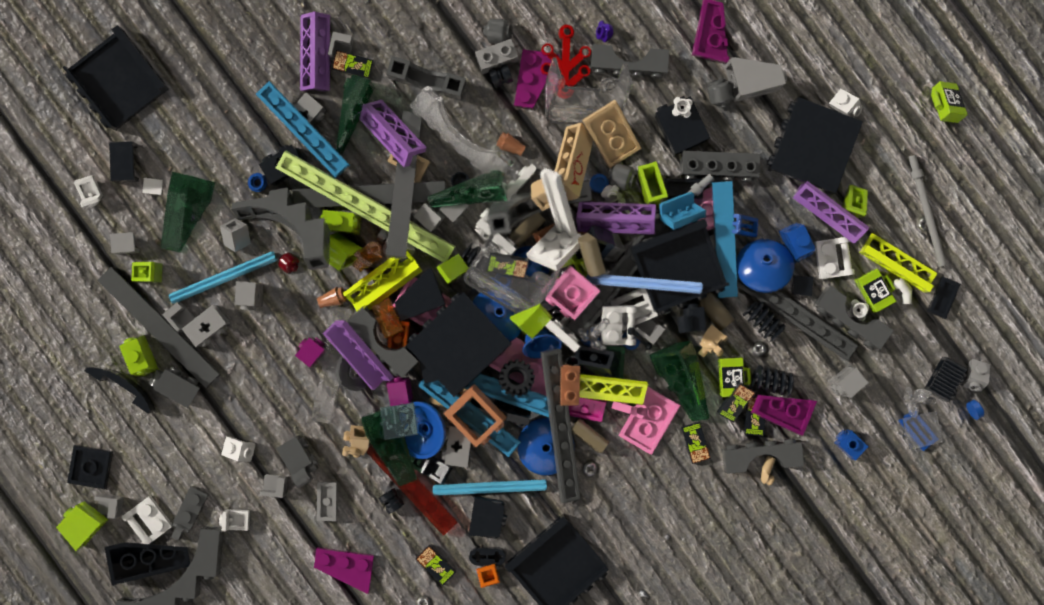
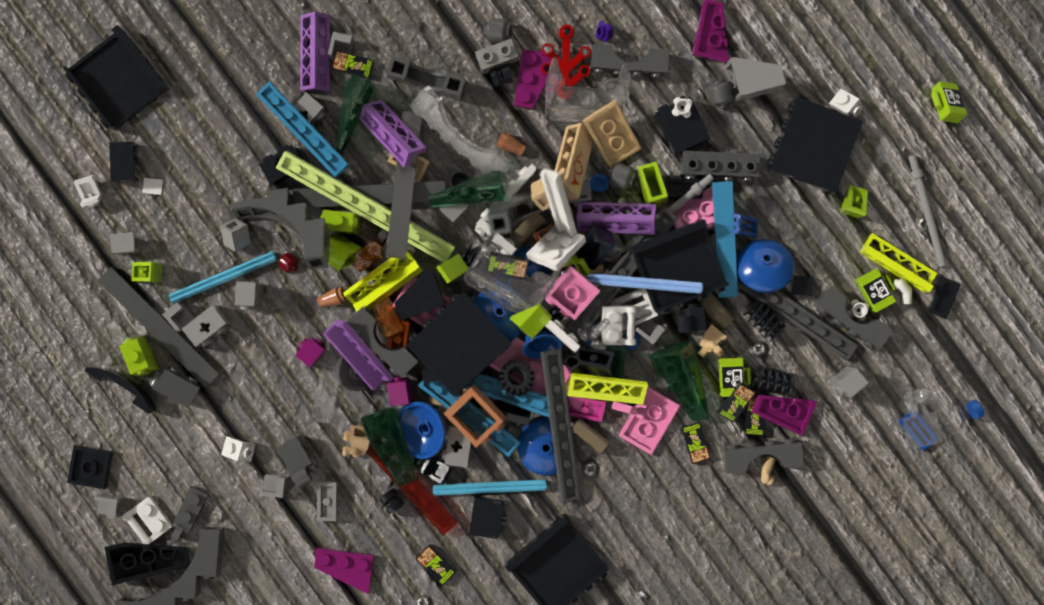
(81, 524): lime torso -> none
(184, 206): clear green wedge -> none
(235, 520): white bracket -> none
(251, 182): blue plate -> none
(399, 421): clear light blue piece -> none
(429, 217): light grey panel -> none
(485, 561): black beam -> none
(488, 575): orange slope -> none
(570, 385): nougat hinge -> none
(591, 255): dark tan brick -> none
(611, 193): white plate -> none
(631, 331): black hinge -> none
(681, 211): dark azure bracket -> none
(797, 241): blue torso -> none
(827, 258): white plate -> none
(830, 212): medium lavender fence -> none
(850, 444): blue brick -> none
(946, 379): black brick -> none
(977, 376): light grey bracket -> none

